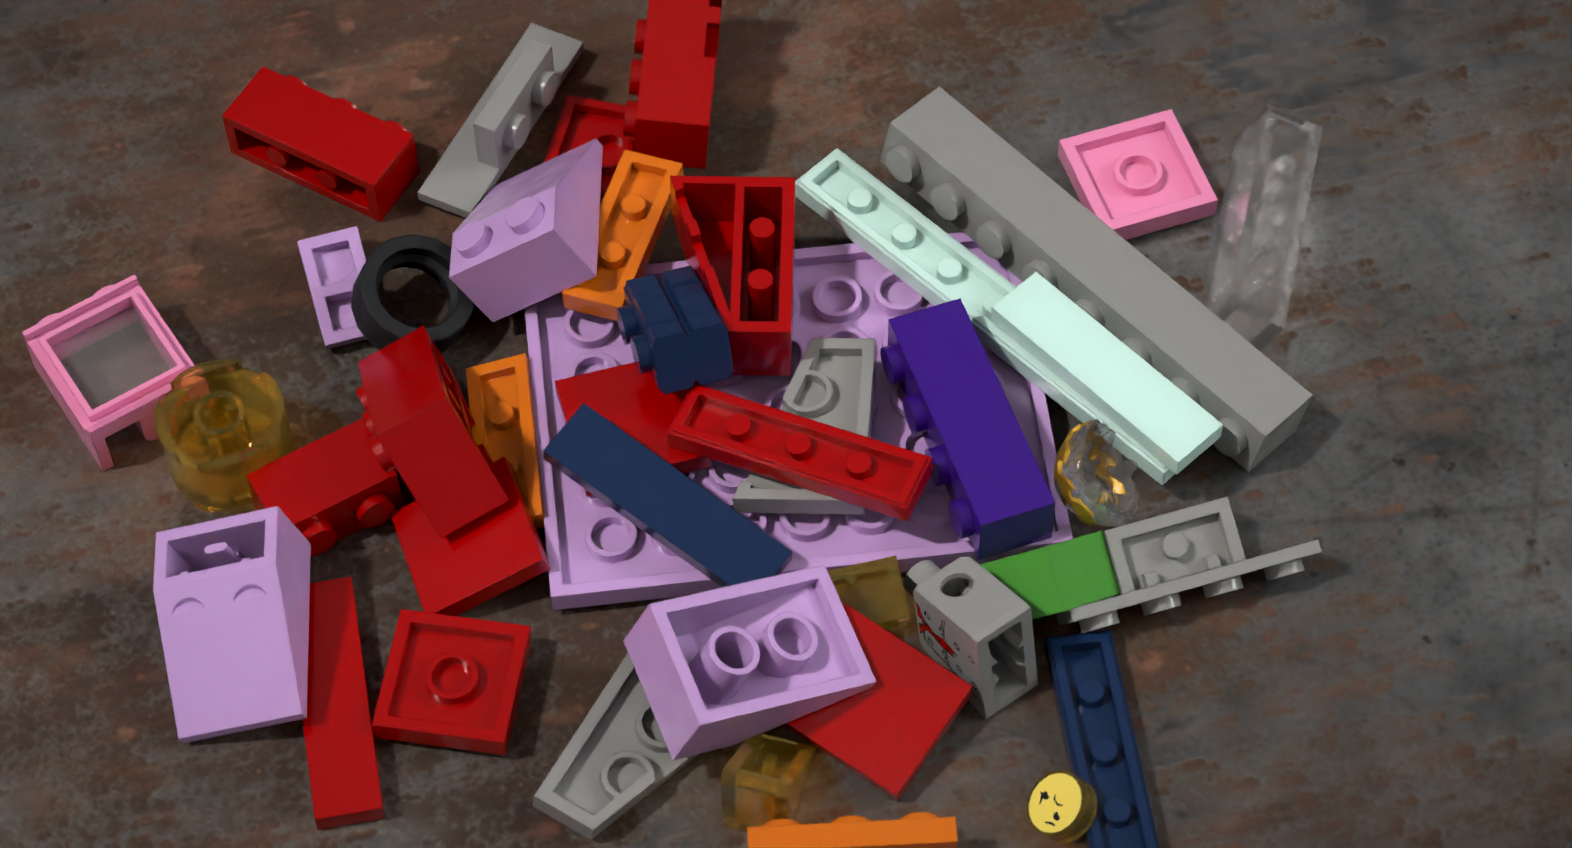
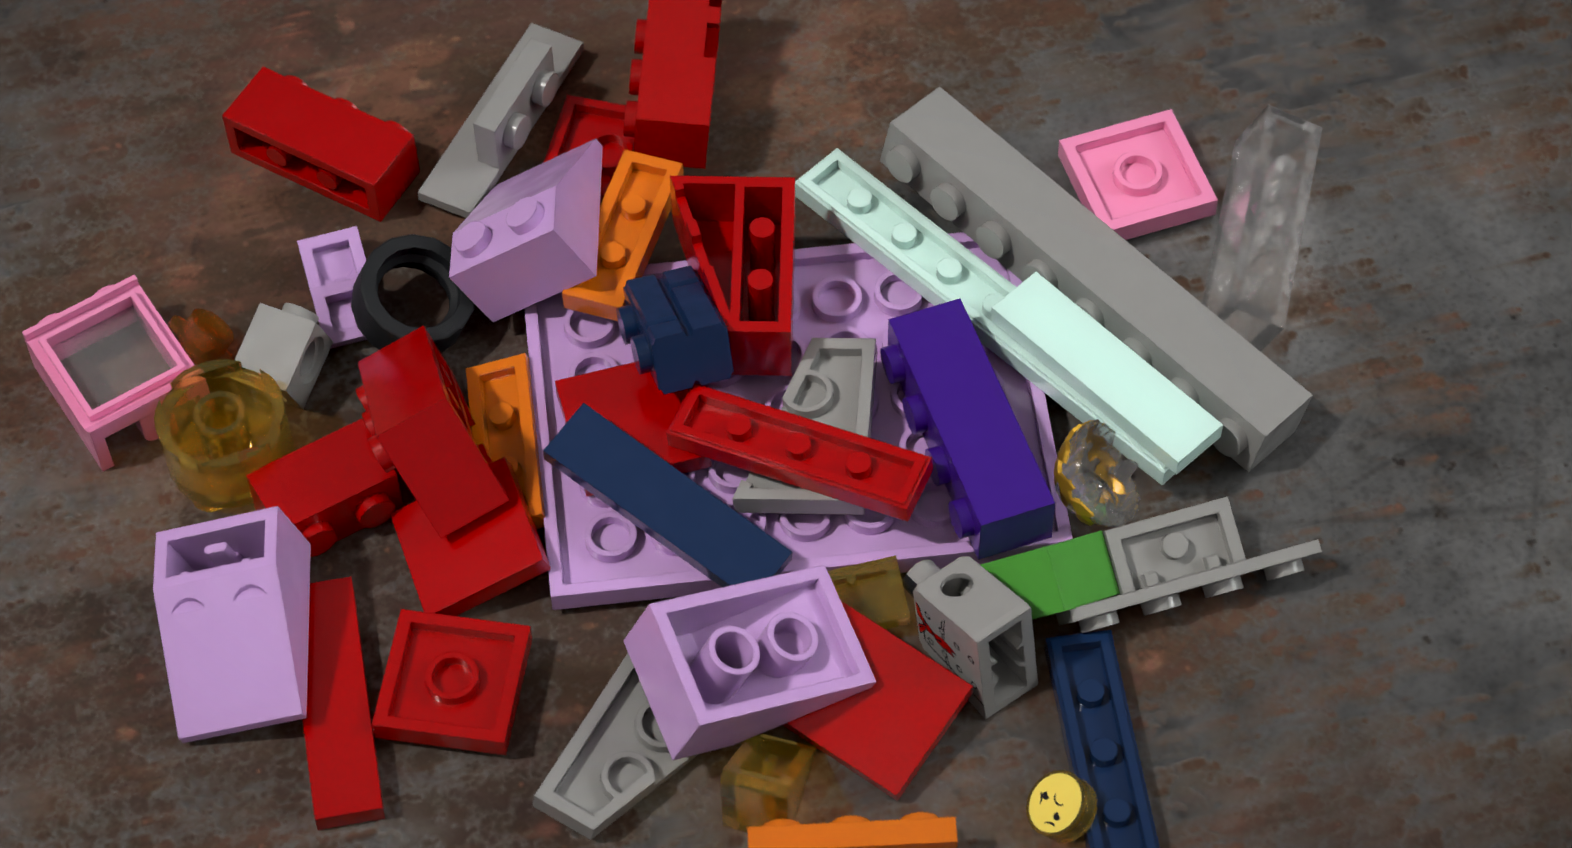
(203, 335): none -> clear orange plate
(286, 347): none -> light grey brick

